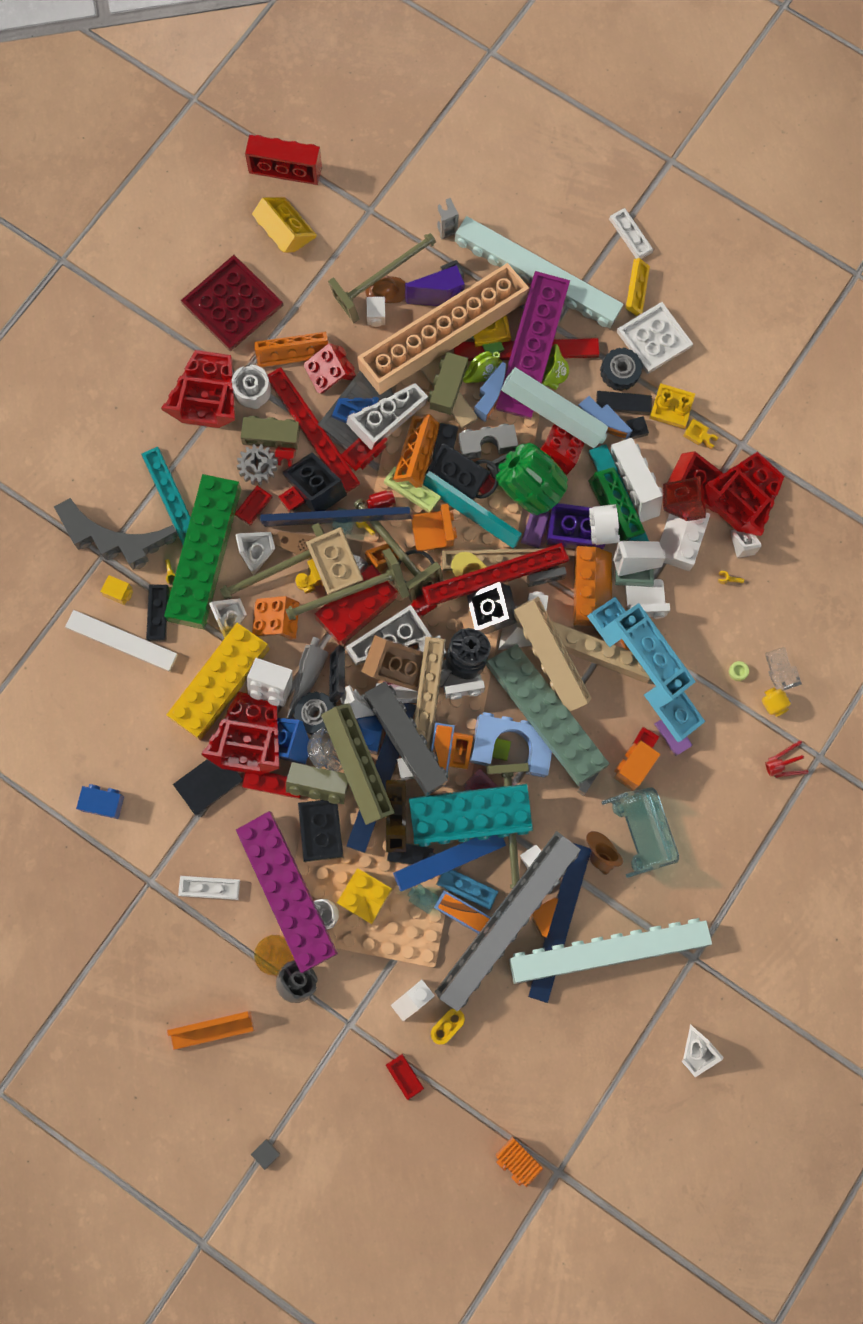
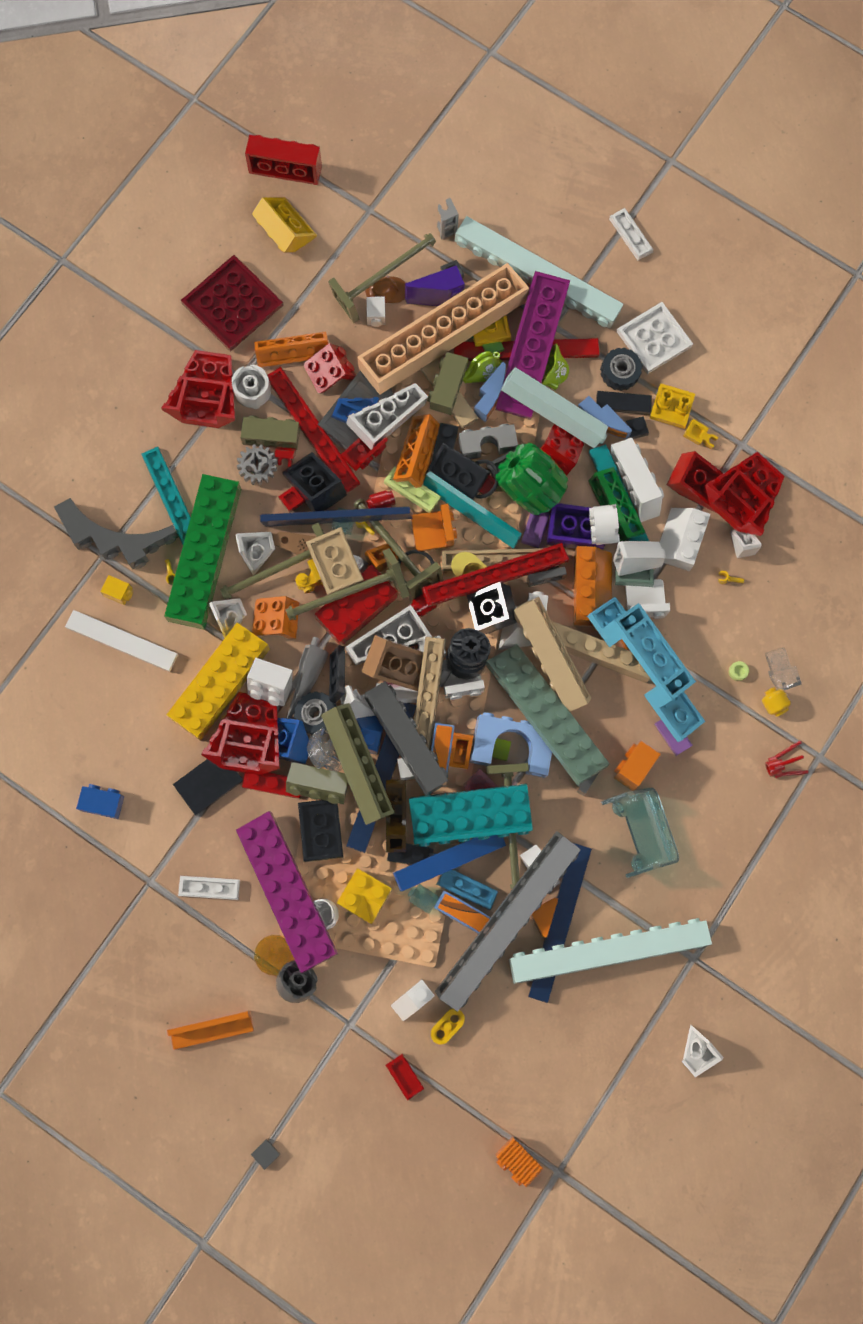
(157, 605): black tile -> none
(253, 505): red tile -> none
(603, 852): dark orange piece -> none
(637, 287): yellow plate -> none
(647, 737): red plate -> none
(685, 499): clear red slope -> none

